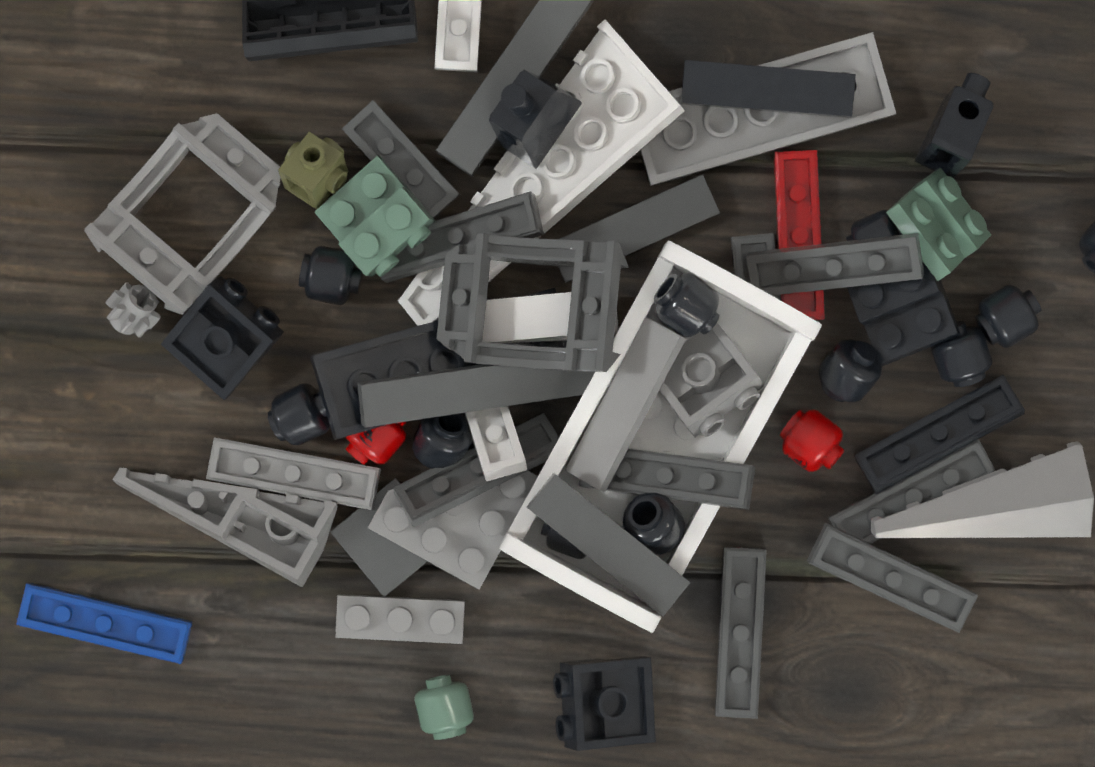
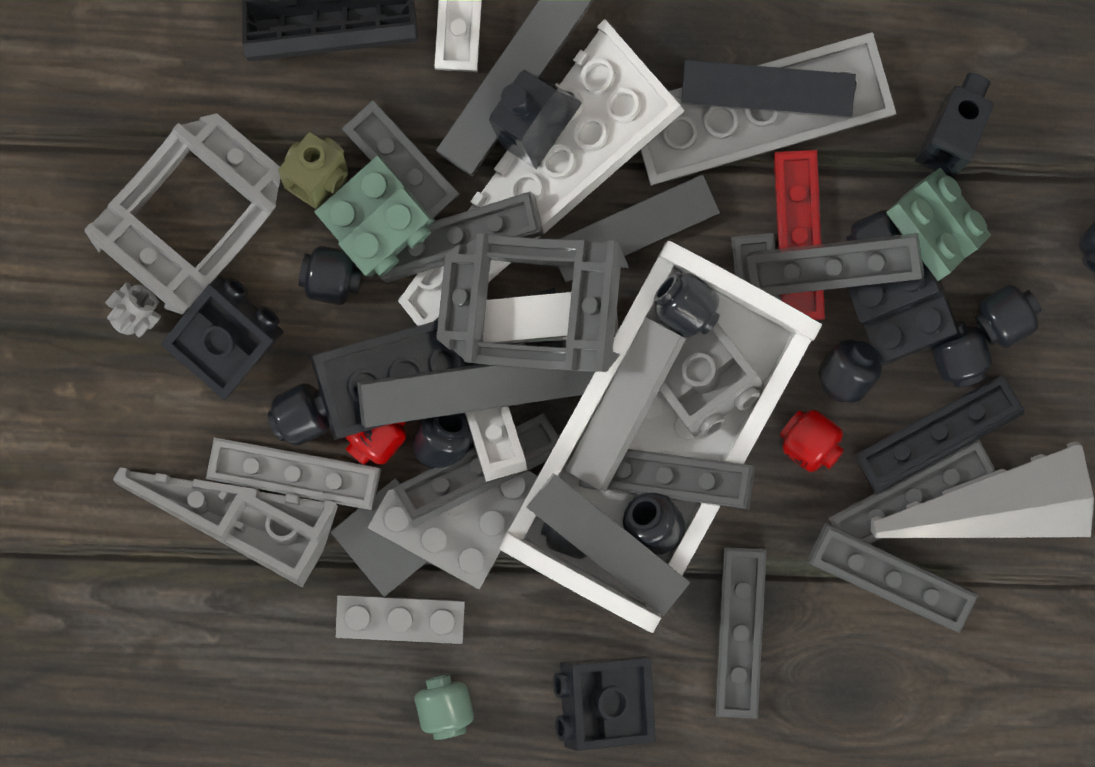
(104, 623): blue tile -> none

